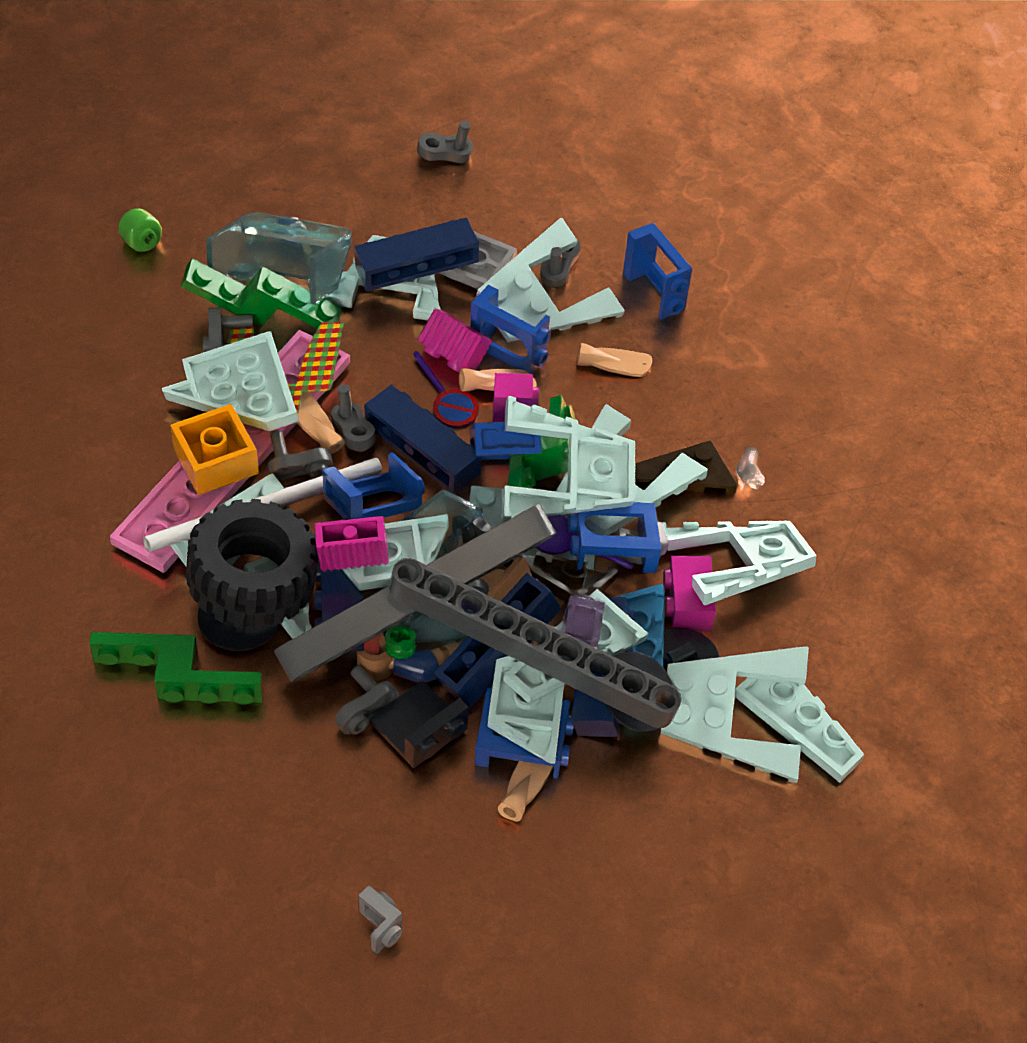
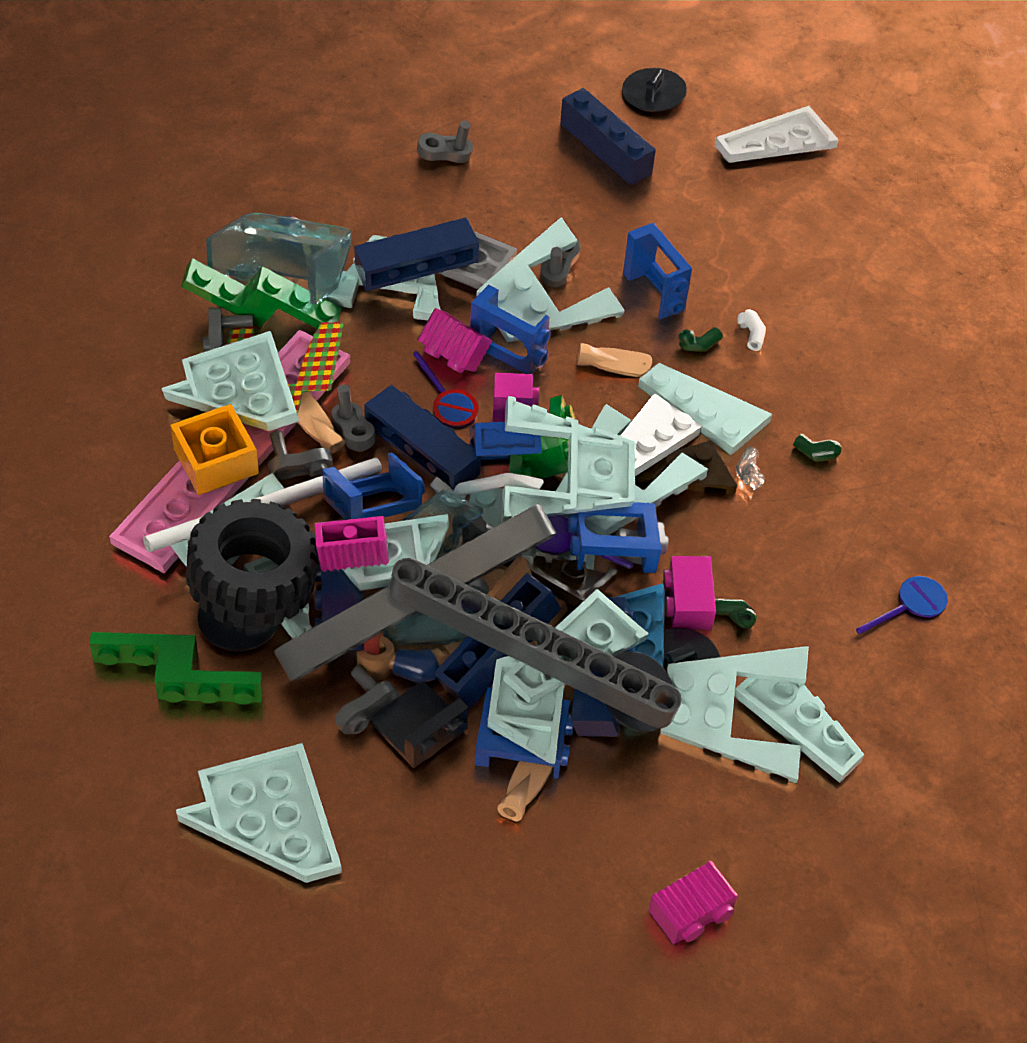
(140, 230): bright green head -> none
(268, 812): none -> light aqua wing
(382, 912): light grey bracket -> none
(400, 642): green bush -> none
(483, 379): light nougat piece -> none
(488, 483): none -> white piece
(583, 619): clear purple brick -> none
(607, 136): none -> dark blue brick
(654, 89): none -> black shield
(659, 432): none -> white wing
(693, 903): none -> dark pink brick
(702, 343): none -> dark green arm
(723, 417): none -> light aqua wing
(737, 610): none -> dark green arm
(757, 329): none -> white arm
(766, 548): light aqua wing -> none
(782, 135): none -> white wing
(819, 450): none -> dark green arm
(919, 596): none -> blue piece

